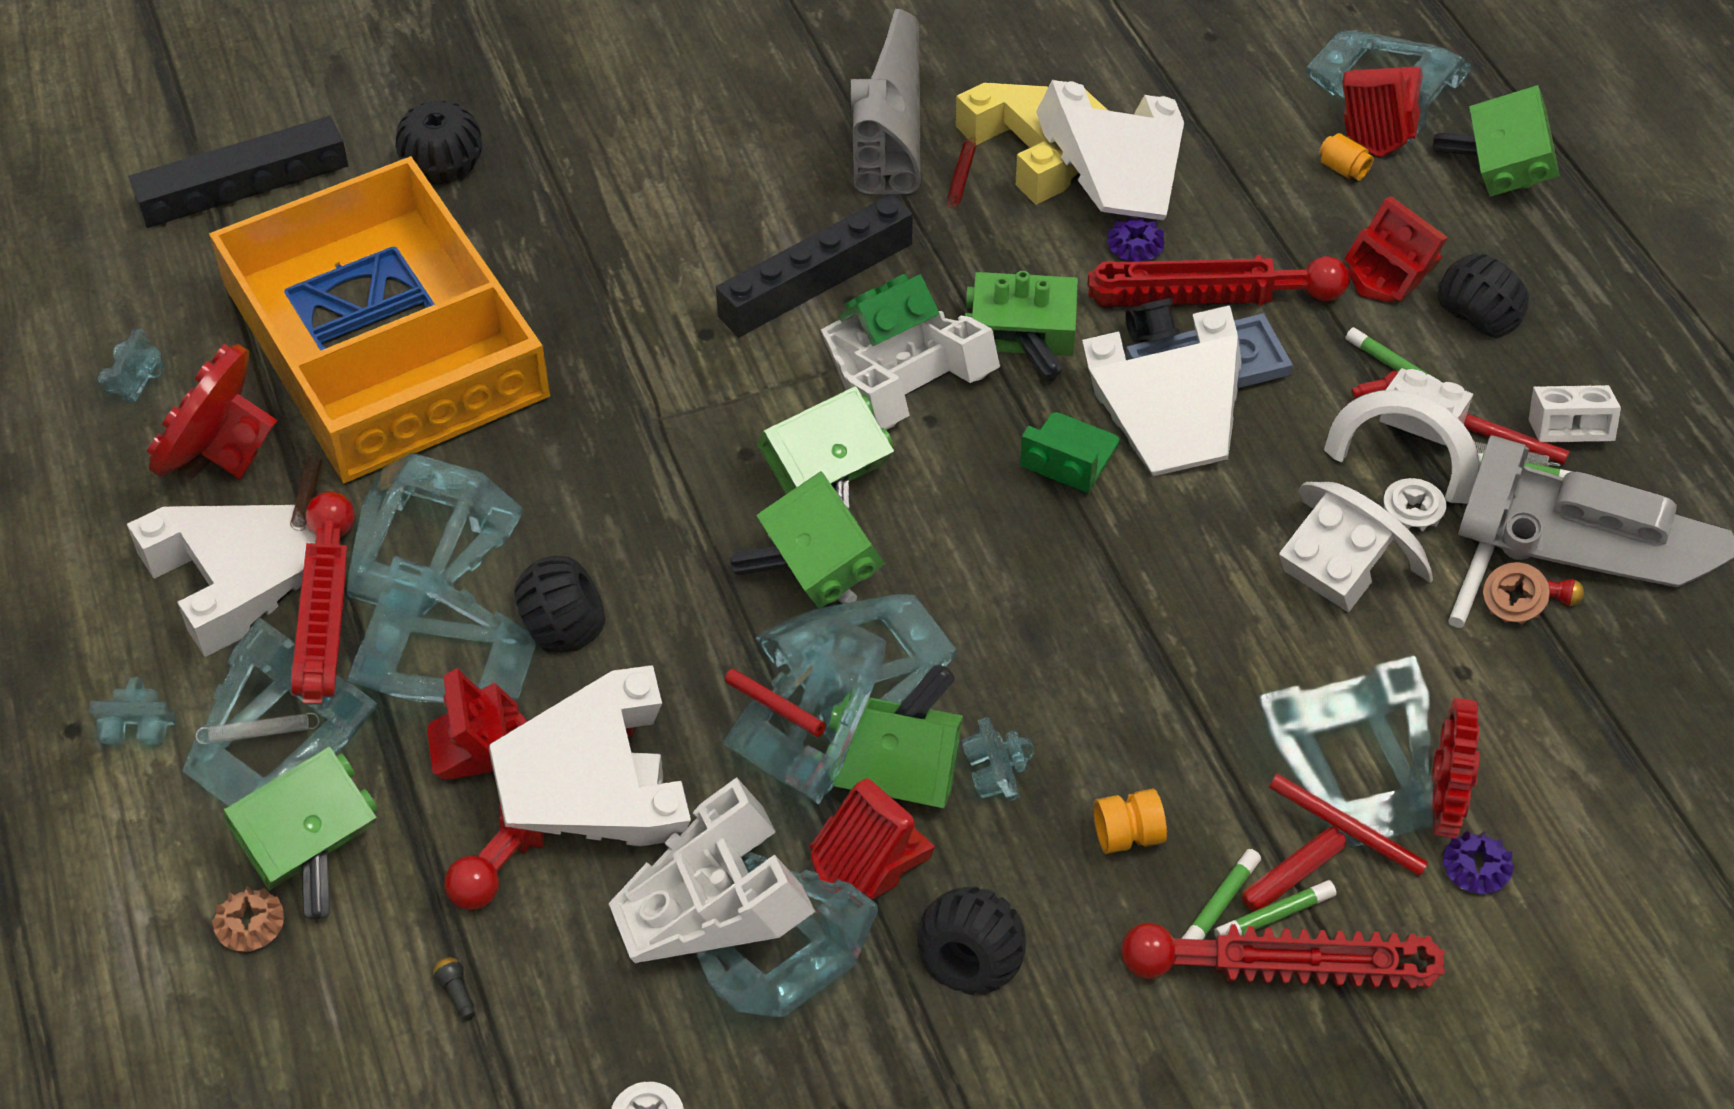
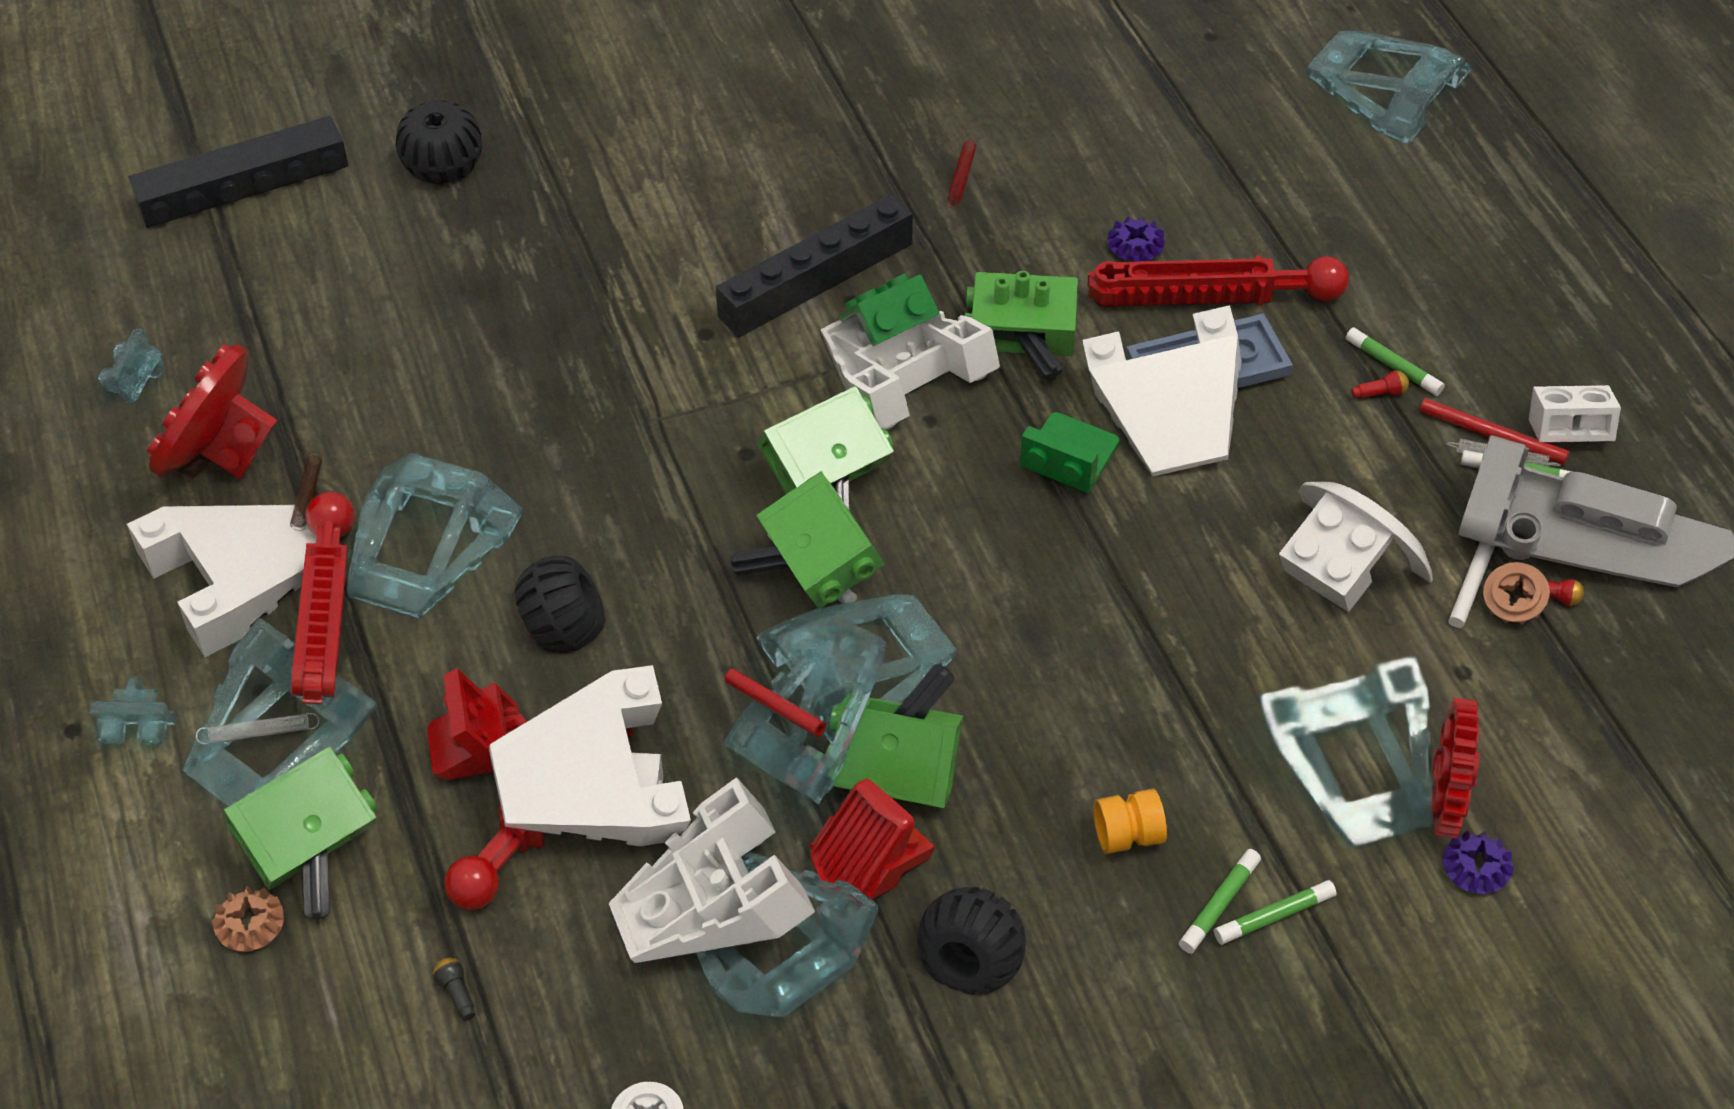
(396, 617): clear light blue windscreen -> none
(407, 380): light orange panel -> none
(889, 115): light grey panel -> none
(1001, 107): light yellow wedge -> none
(1002, 755): clear light blue hips -> none
(1120, 157): white wedge -> none
(1151, 321): black piece -> none
(1152, 951): red gear -> none
(1293, 869): red axle -> none
(1346, 157): light orange brick -> none
(1348, 824): red bar -> none
(1382, 107): red piece -> none
(1393, 253): red piece -> none
(1414, 492): white gear -> none
(1424, 409): white piece -> none
(1485, 294): black wheel -> none
(1510, 141): bright green piece -> none

